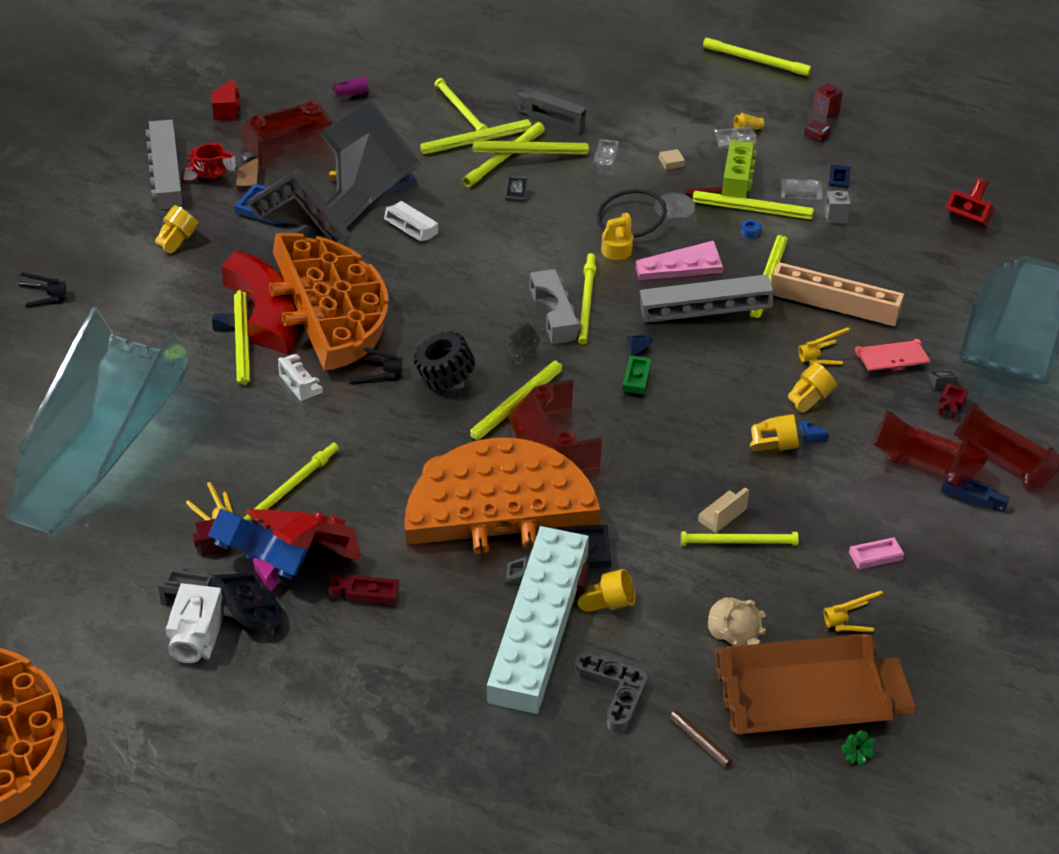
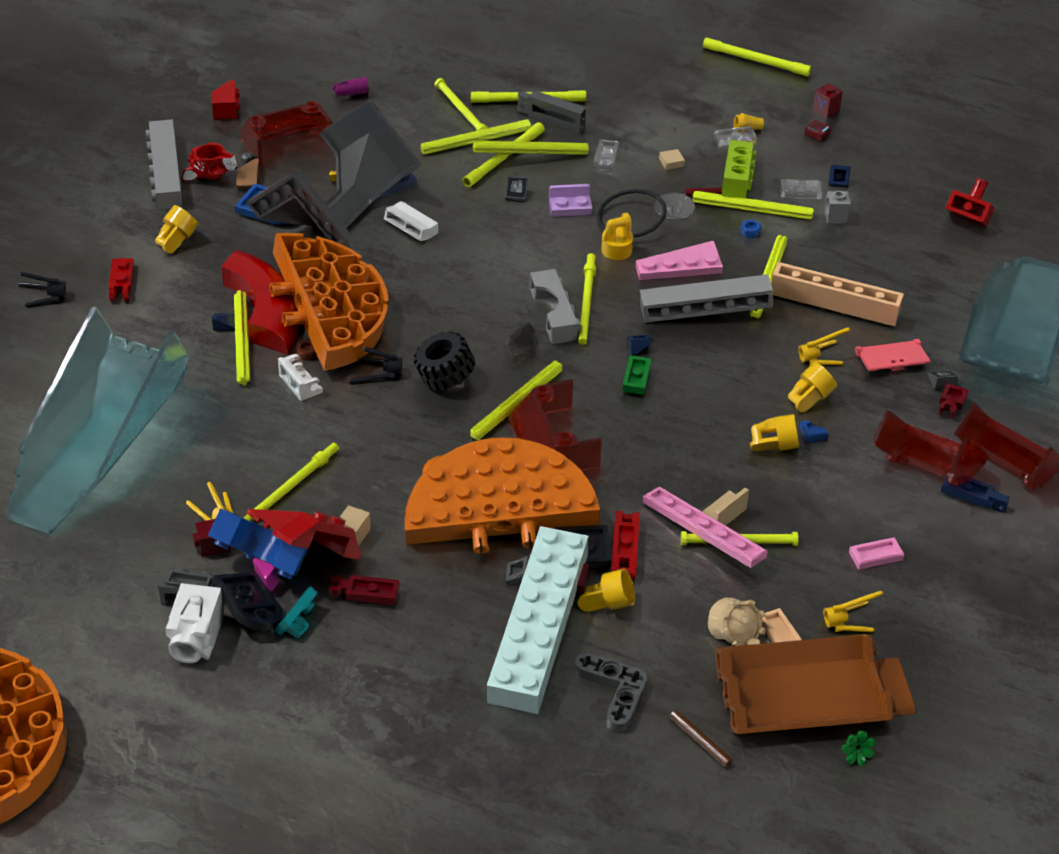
(121, 278): none -> red hinge
(293, 622): none -> teal hinge
(306, 350): none -> copper tile
(358, 520): none -> tan brick
(486, 97): none -> neon yellow piece
(570, 200): none -> lavender bracket
(625, 542): none -> red plate
(705, 527): none -> bright pink tile
(778, 627): none -> light nougat tile

